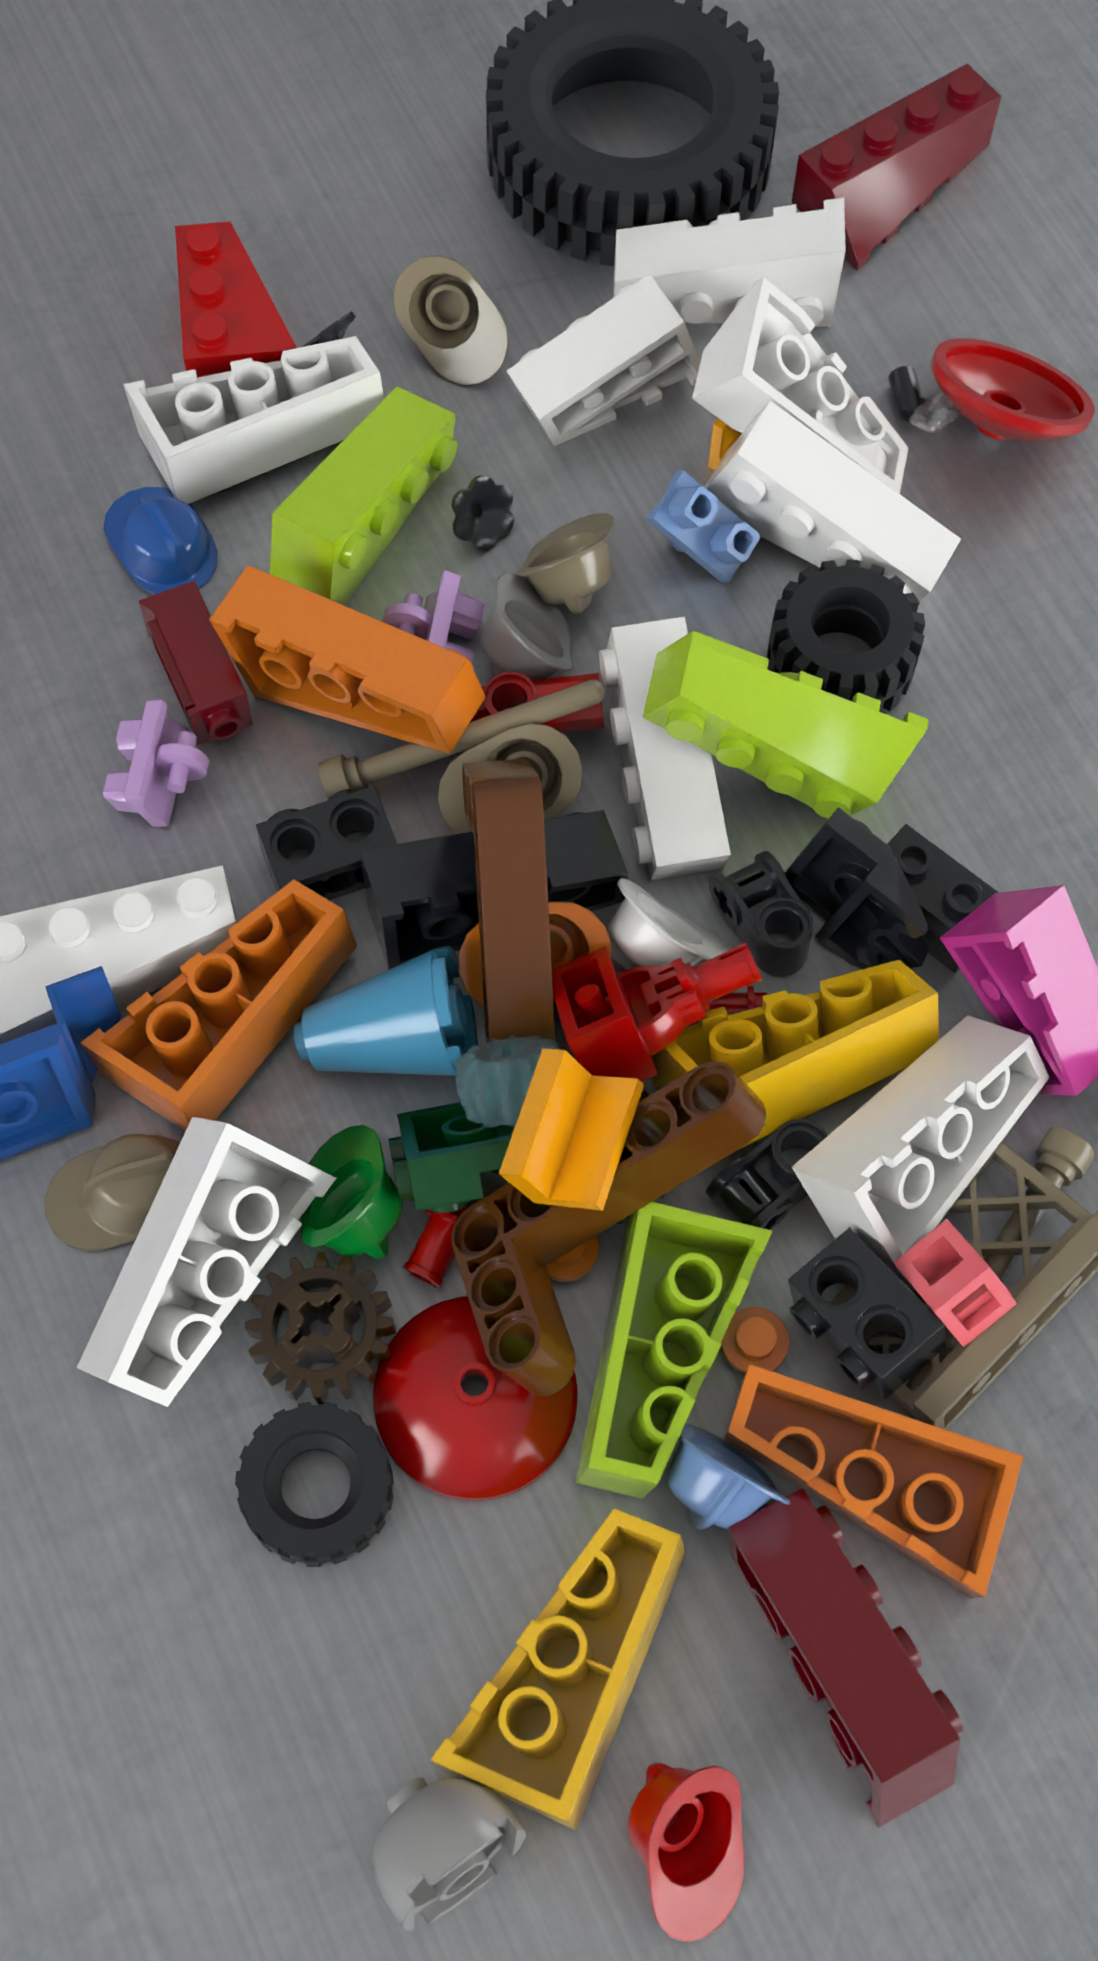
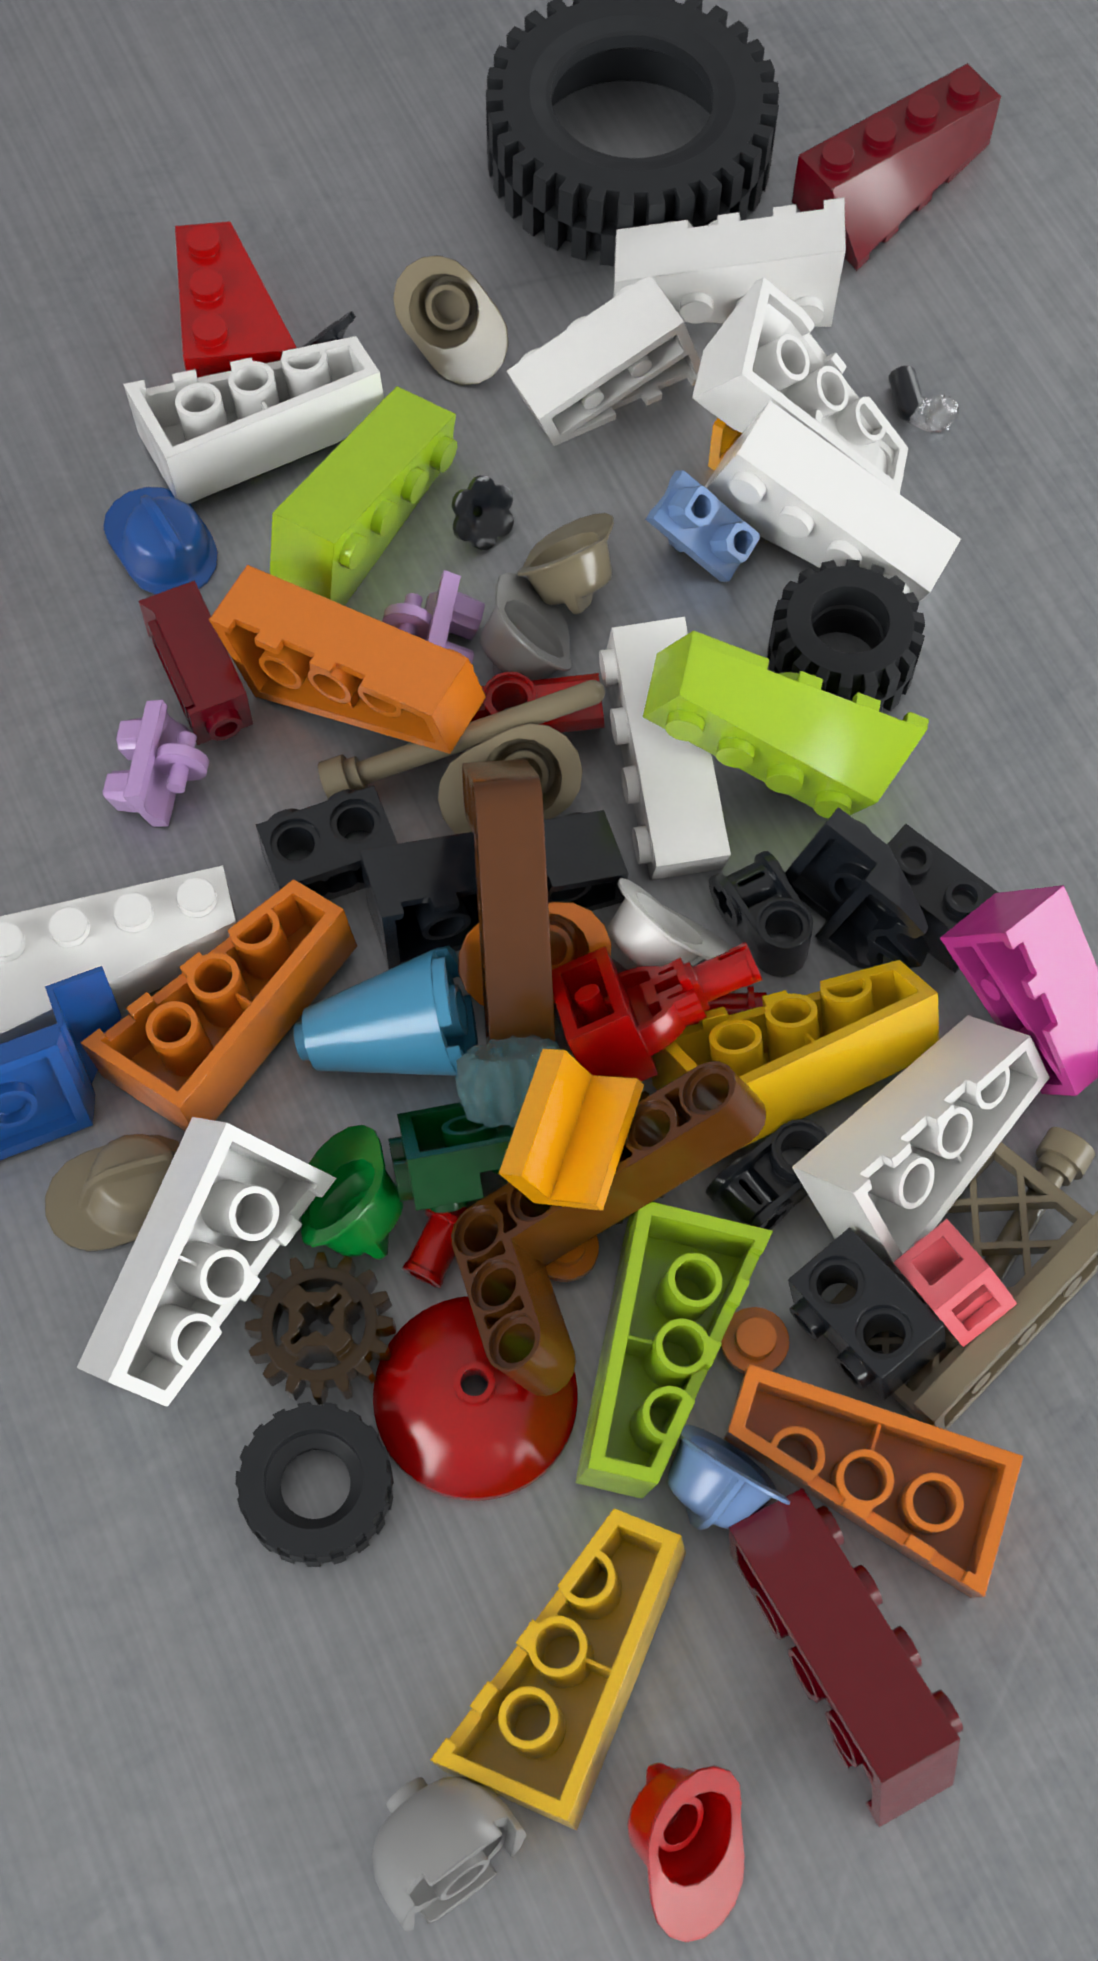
(1010, 391): red dish -> none

